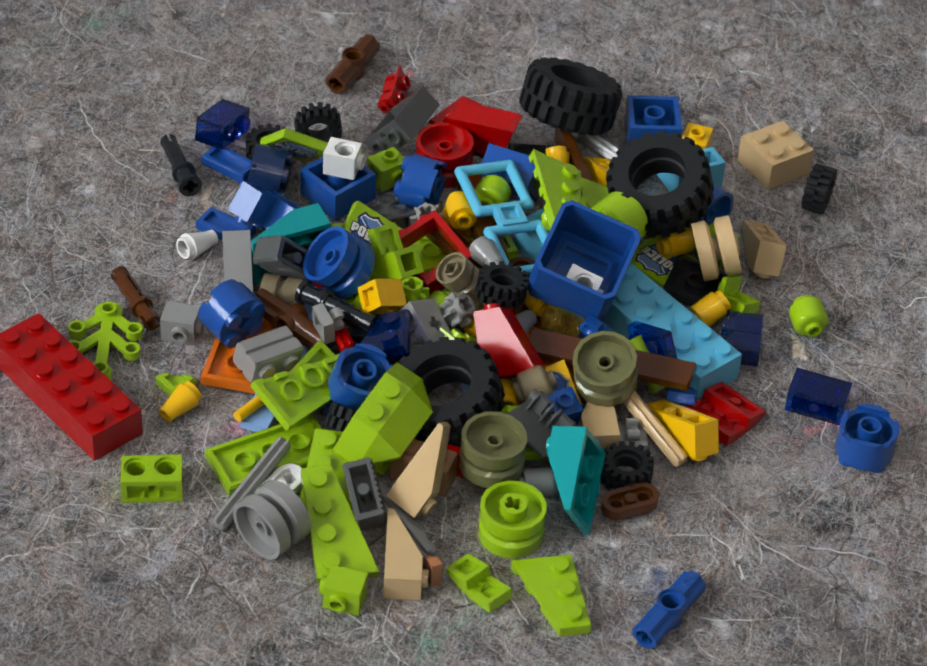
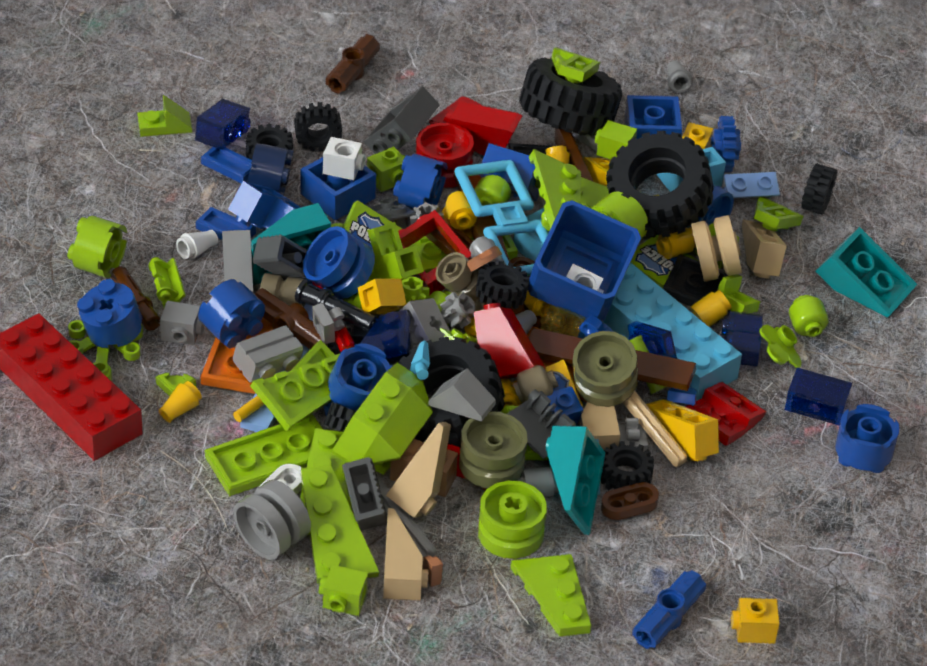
(98, 246): none -> lime brick
(110, 314): none -> blue brick
(151, 478): lime brick -> none
(167, 280): none -> lime hinge
(170, 120): none -> lime slope
(182, 171): black pin -> none
(253, 480): light grey axle -> none
(304, 146): lime tile -> none
(394, 90): red hinge -> none
(421, 361): none -> medium azure bar
(464, 397): none -> light grey slope
(476, 582): lime slope -> none
(483, 258): none -> nougat tile
(573, 66): none -> lime wing
(612, 138): none -> lime brick
(678, 77): none -> light grey cone
(727, 141): none -> blue gear
(752, 184): none -> light blue hinge
(756, 620): none -> yellow brick
(775, 155): tan brick -> none
(775, 215): none -> lime wing
(781, 344): none -> lime plate
(866, 274): none -> teal slope

